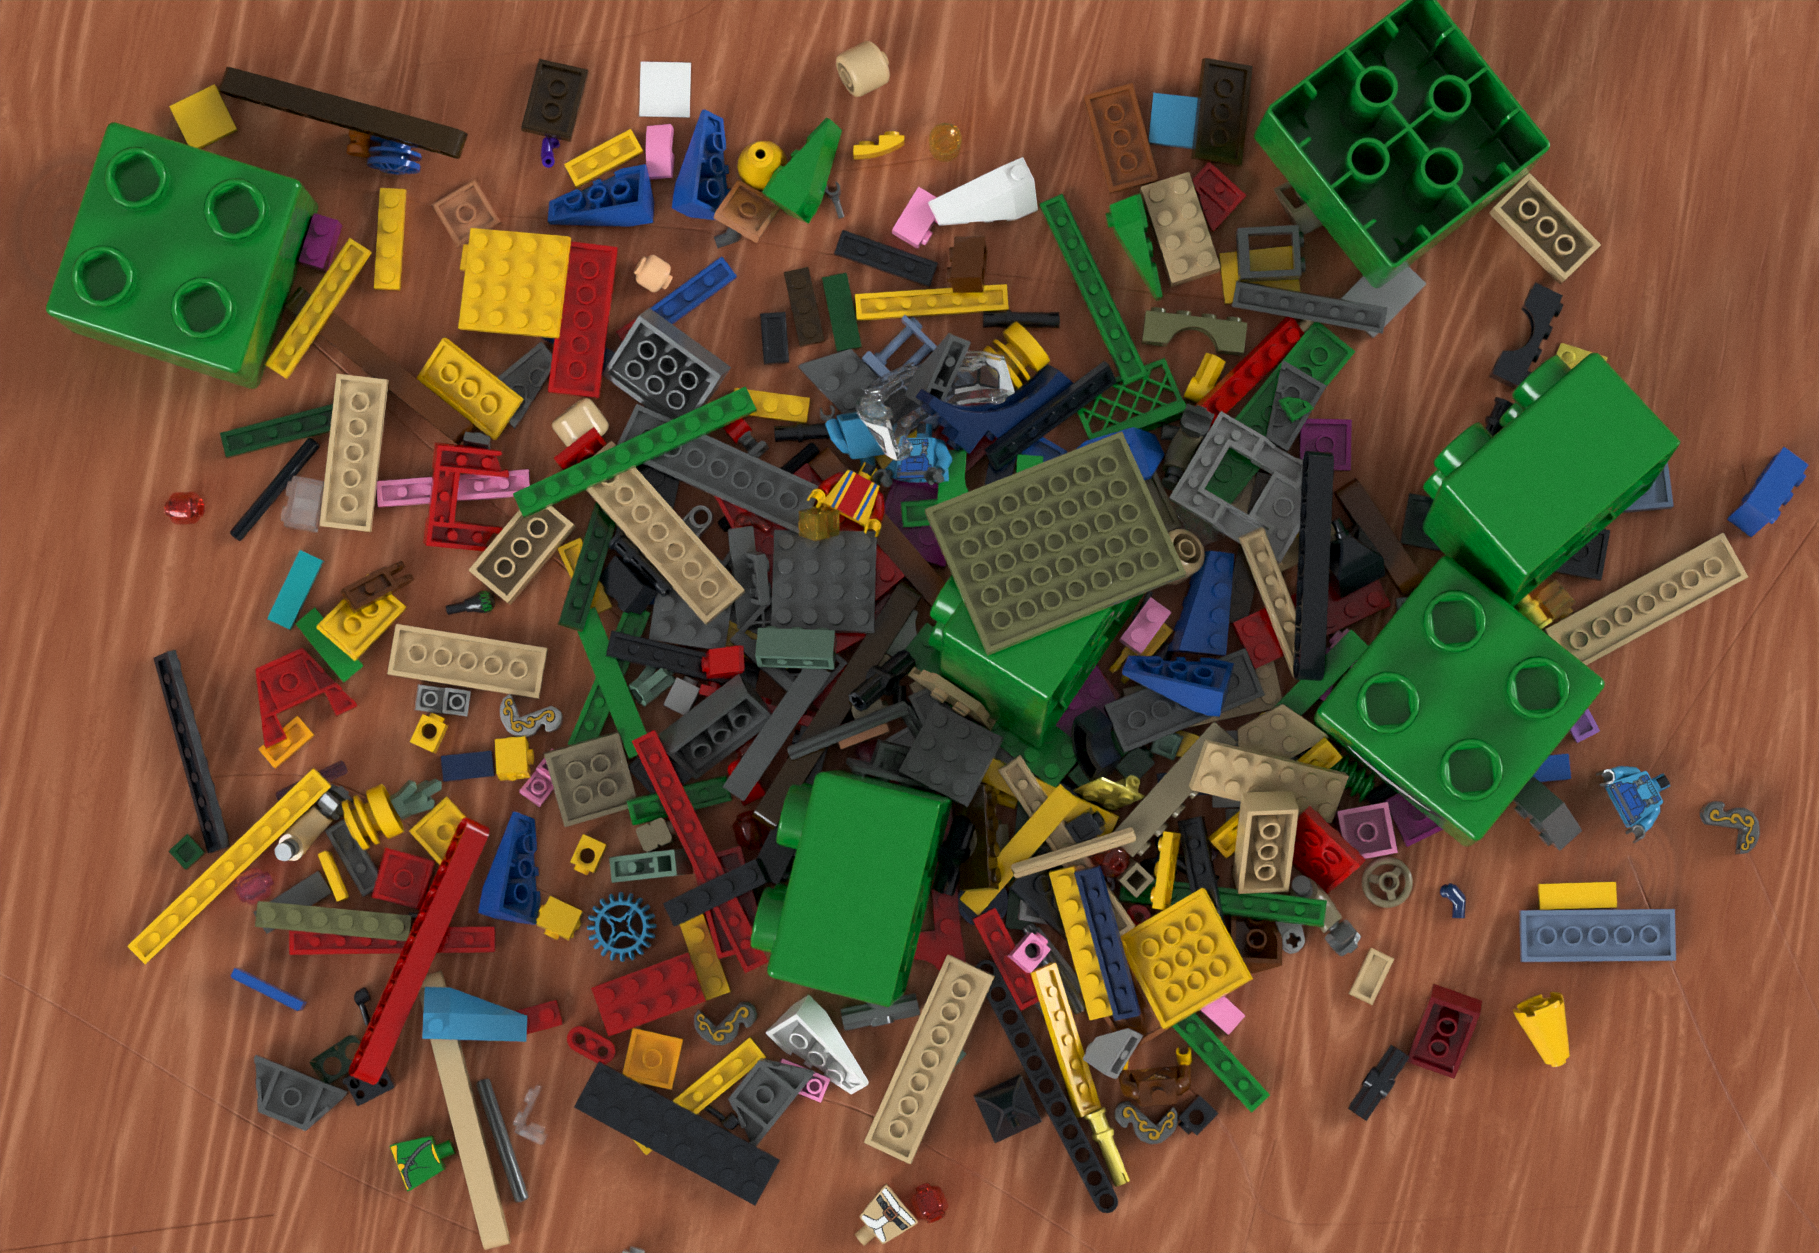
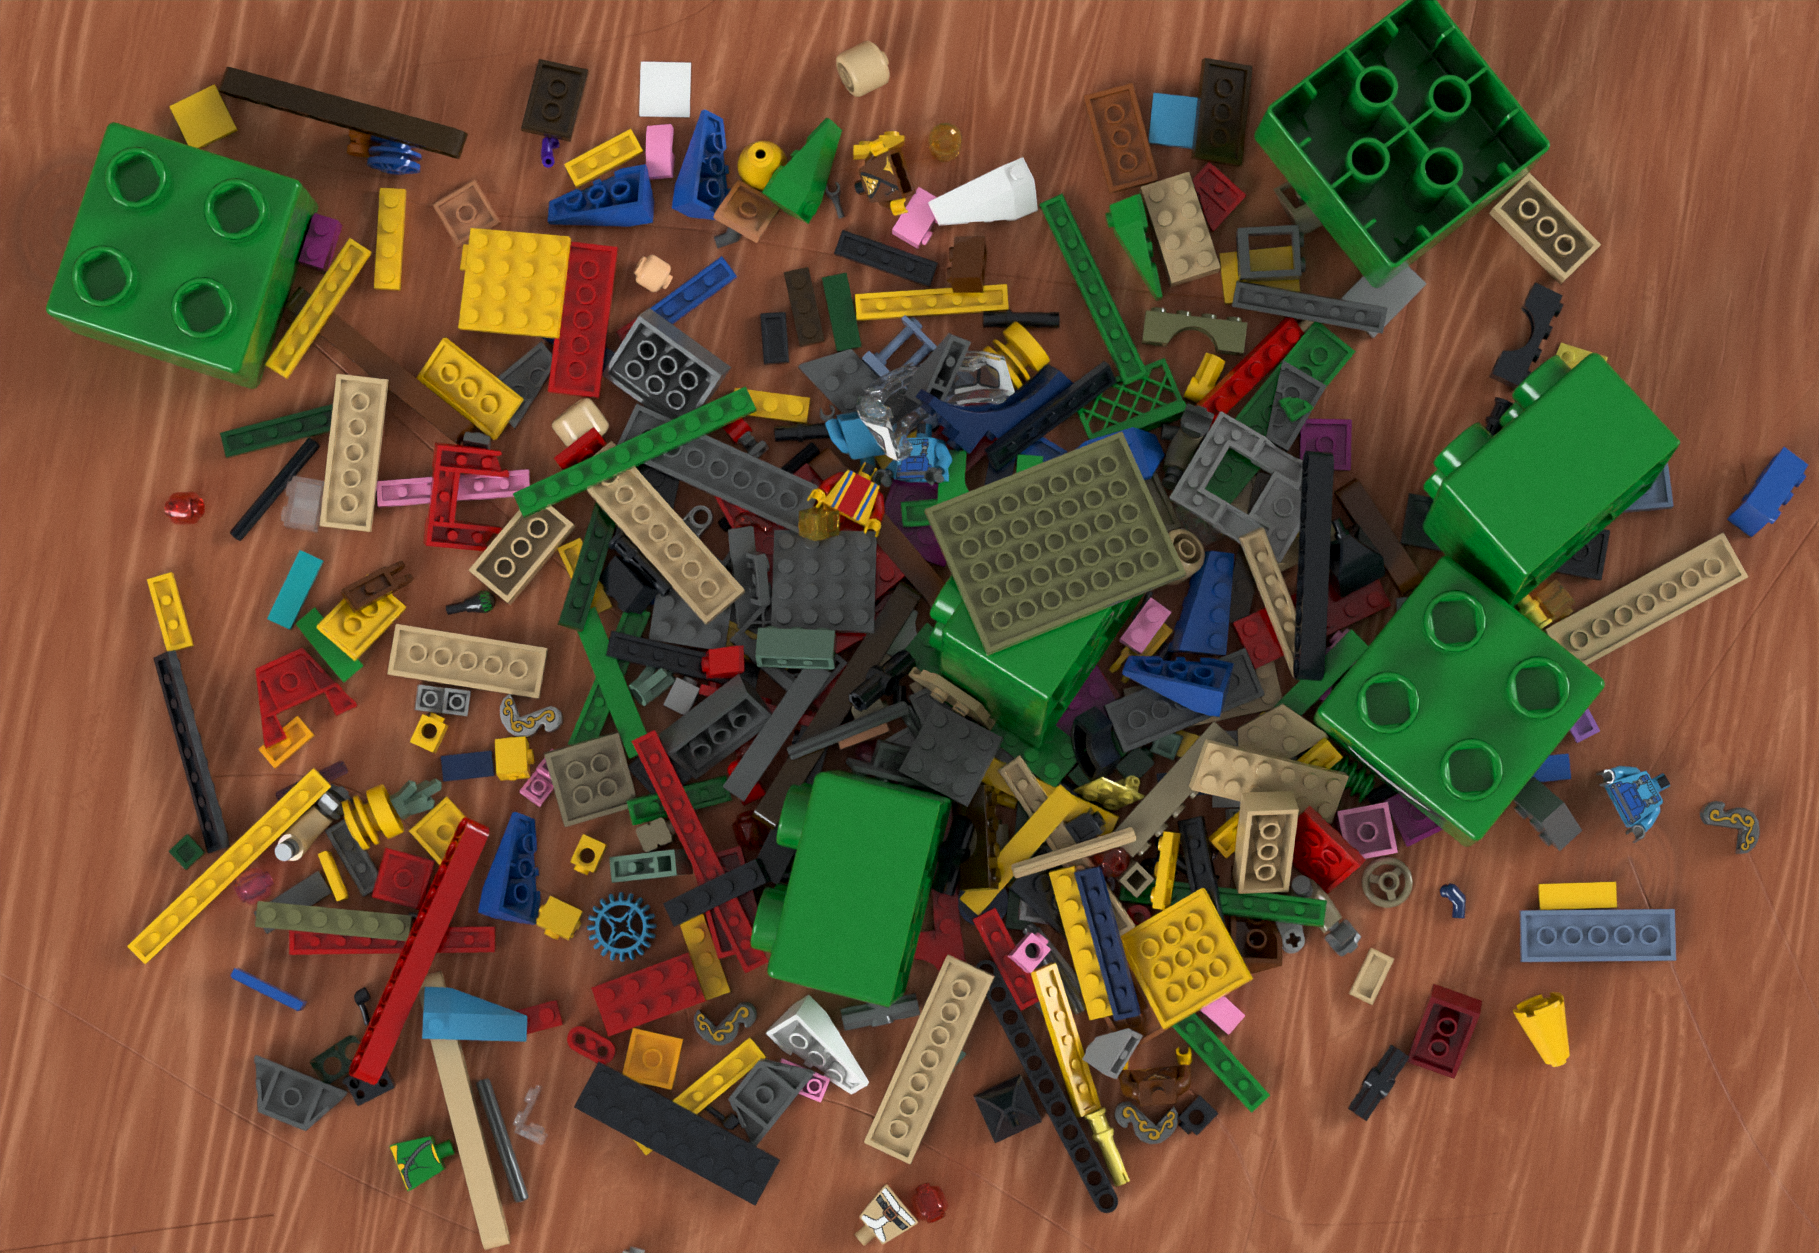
(170, 612): none -> yellow plate
(885, 178): none -> reddish brown torso

